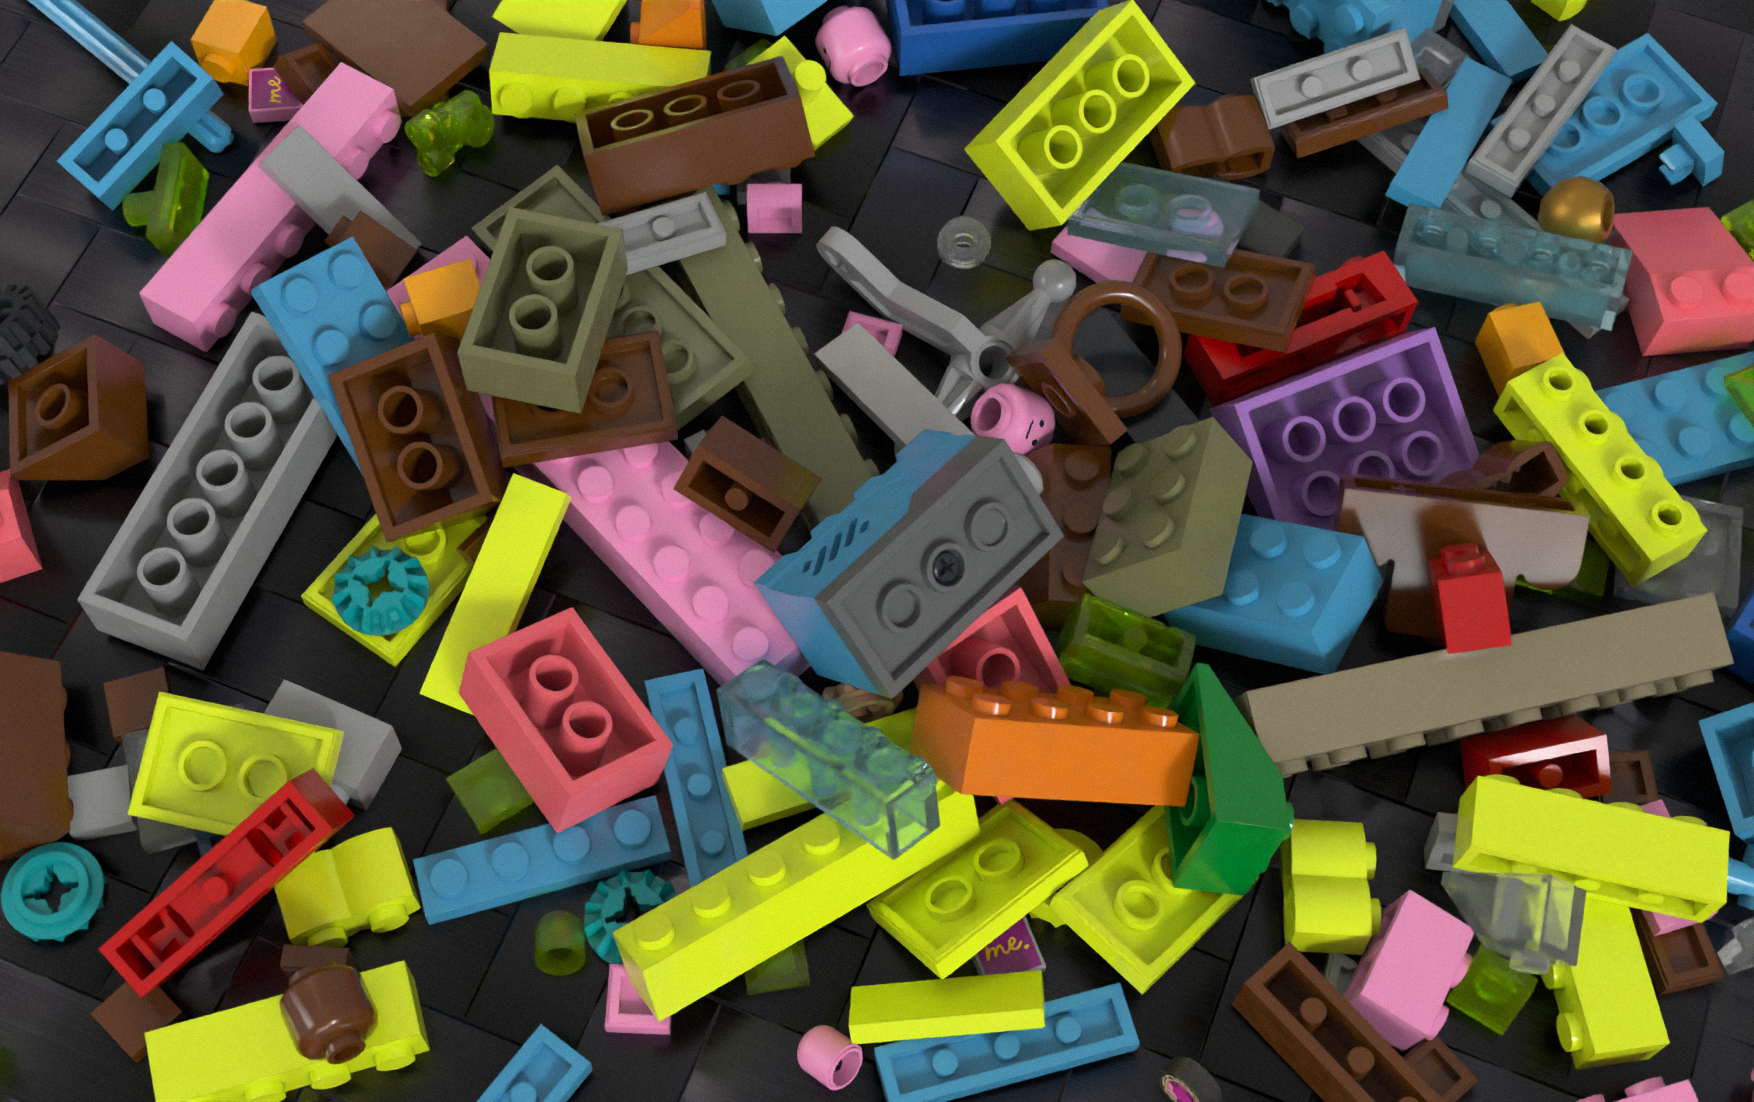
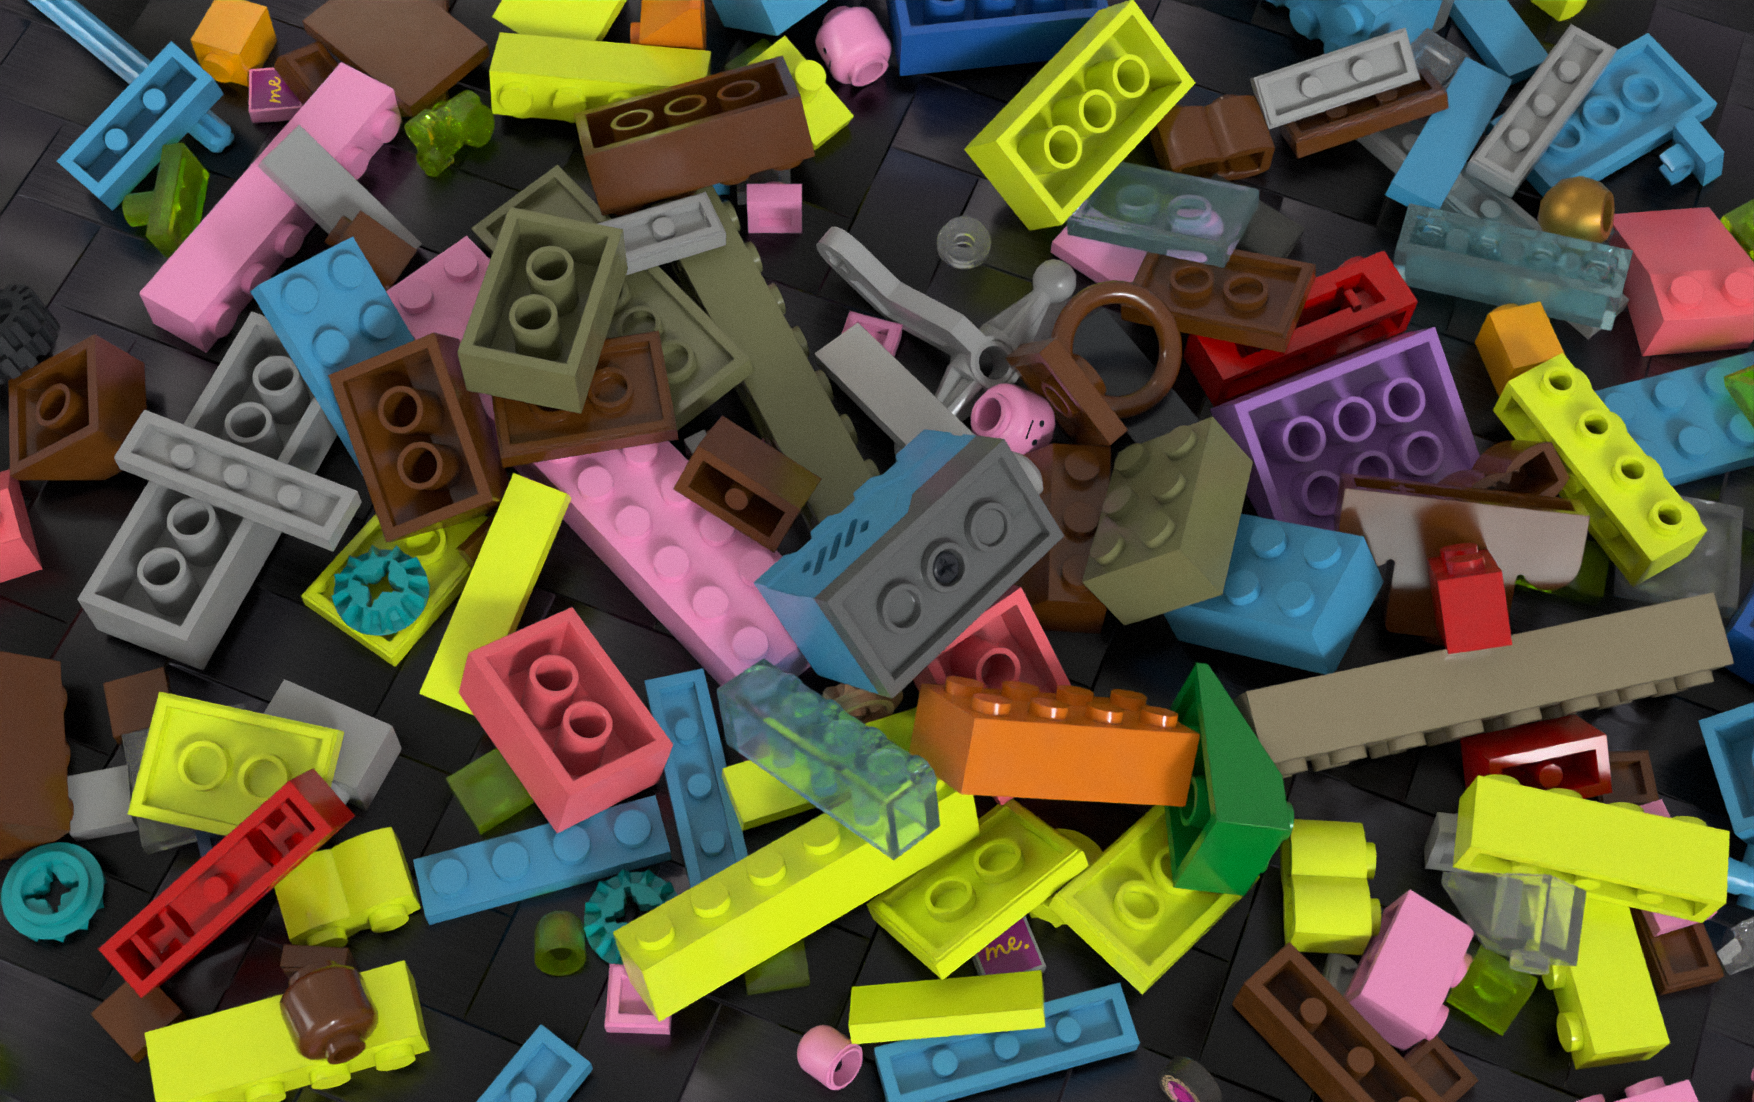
(238, 480): none -> light grey plate
(441, 300): light orange brick -> none
(1124, 651): clear neon green brick -> none

